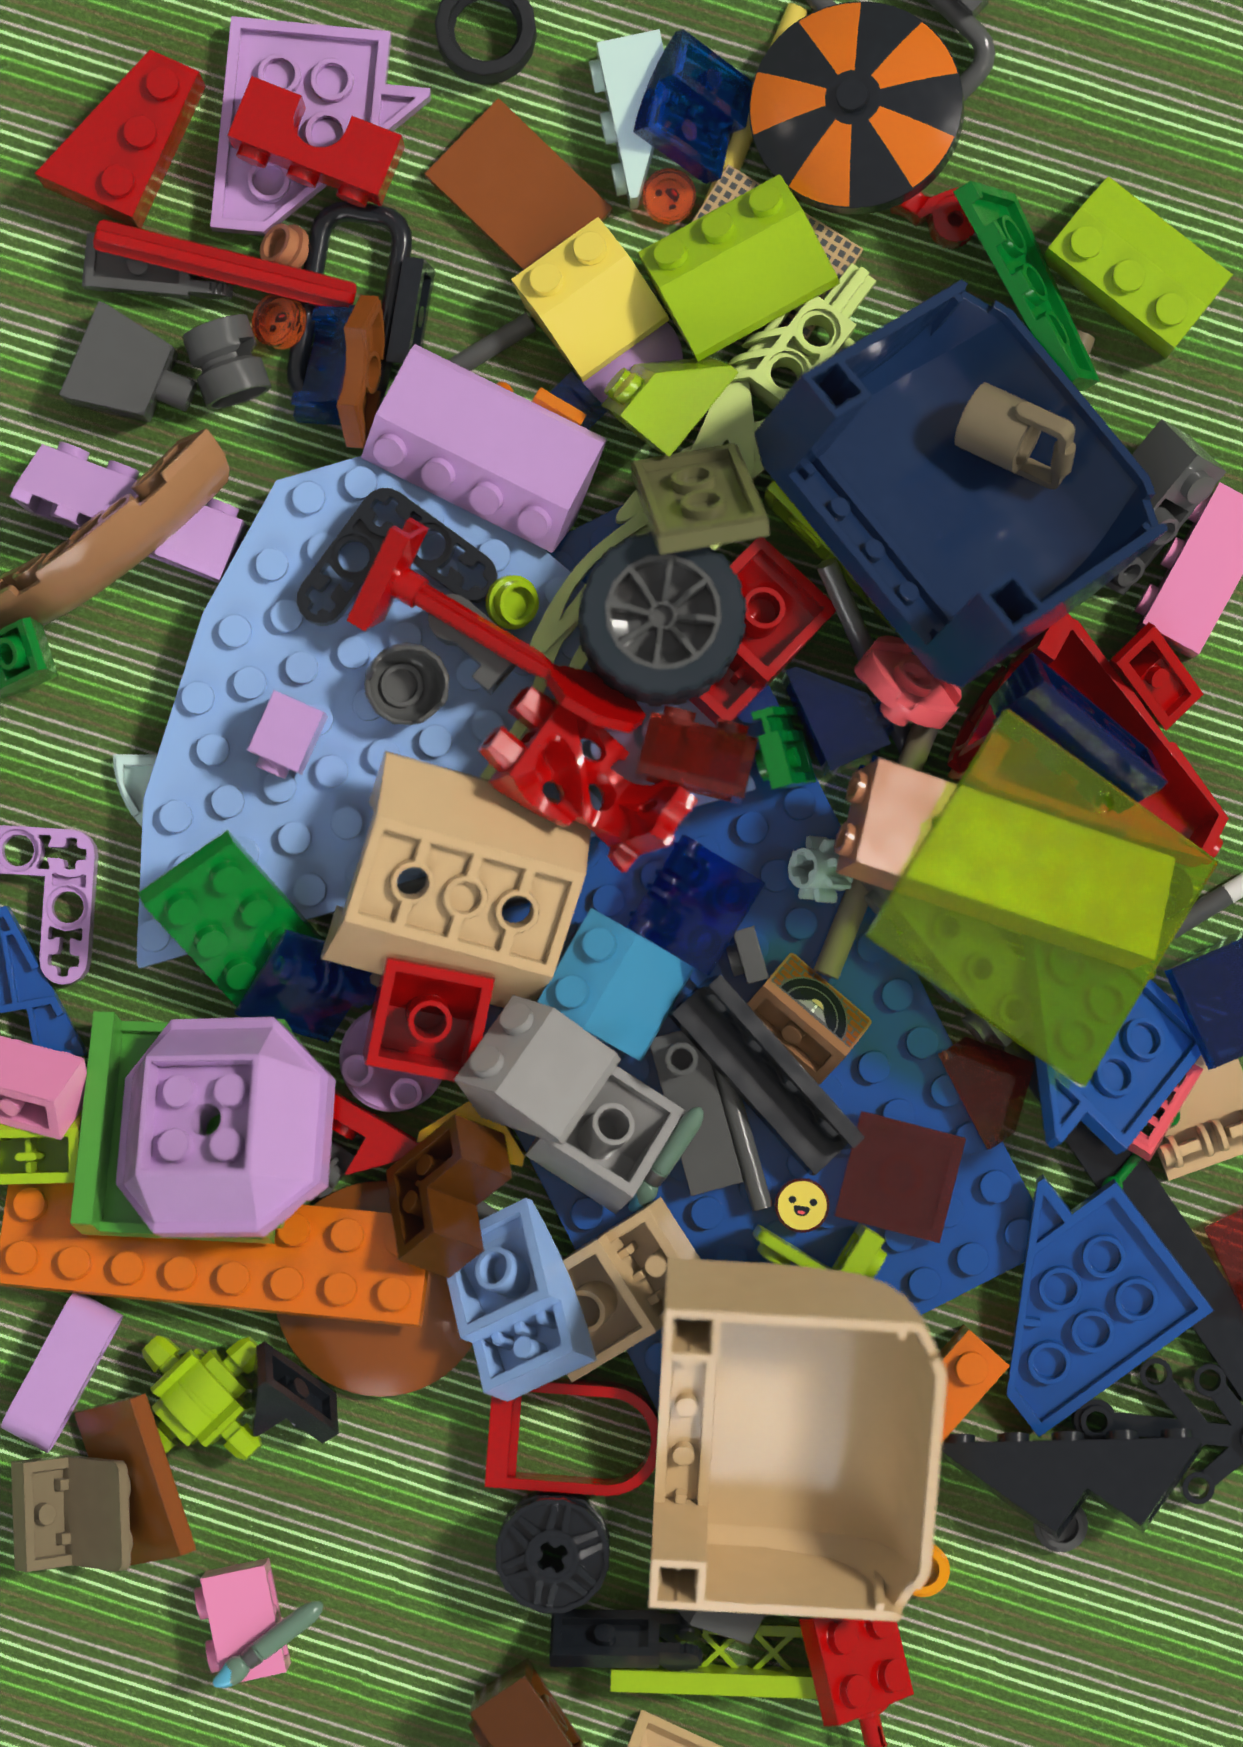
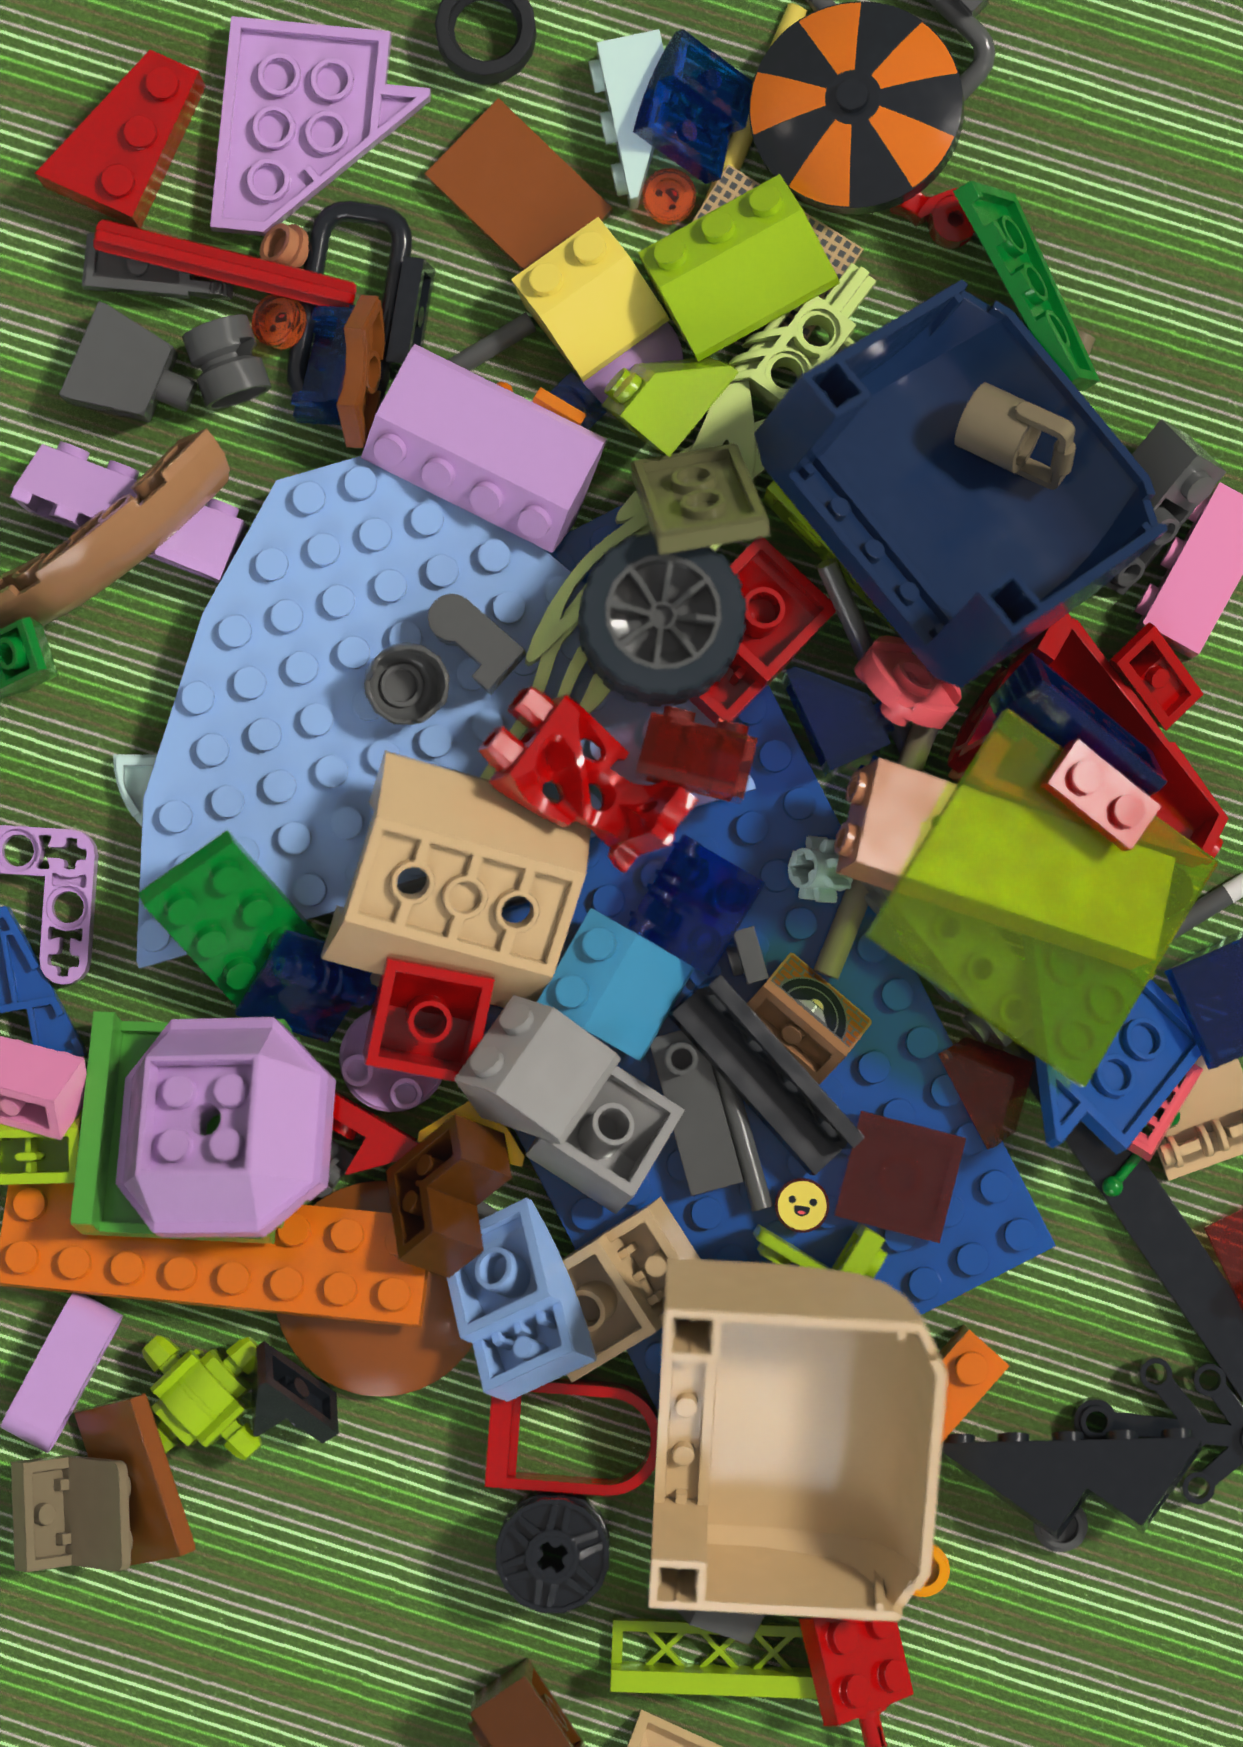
(238, 1666): sand green piece -> none
(240, 1609): bright pink brick -> none
(286, 735): lavender brick -> none
(356, 165): red arch -> none
(362, 529): black beam -> none
(392, 578): red piece -> none
(512, 602): lime plate -> none
(623, 1640): black hinge -> none
(668, 1157): sand green piece -> none
(783, 750): green plate -> none
(1091, 1302): blue wing -> none
(1100, 795): none -> plate
(1136, 267): lime slope -> none

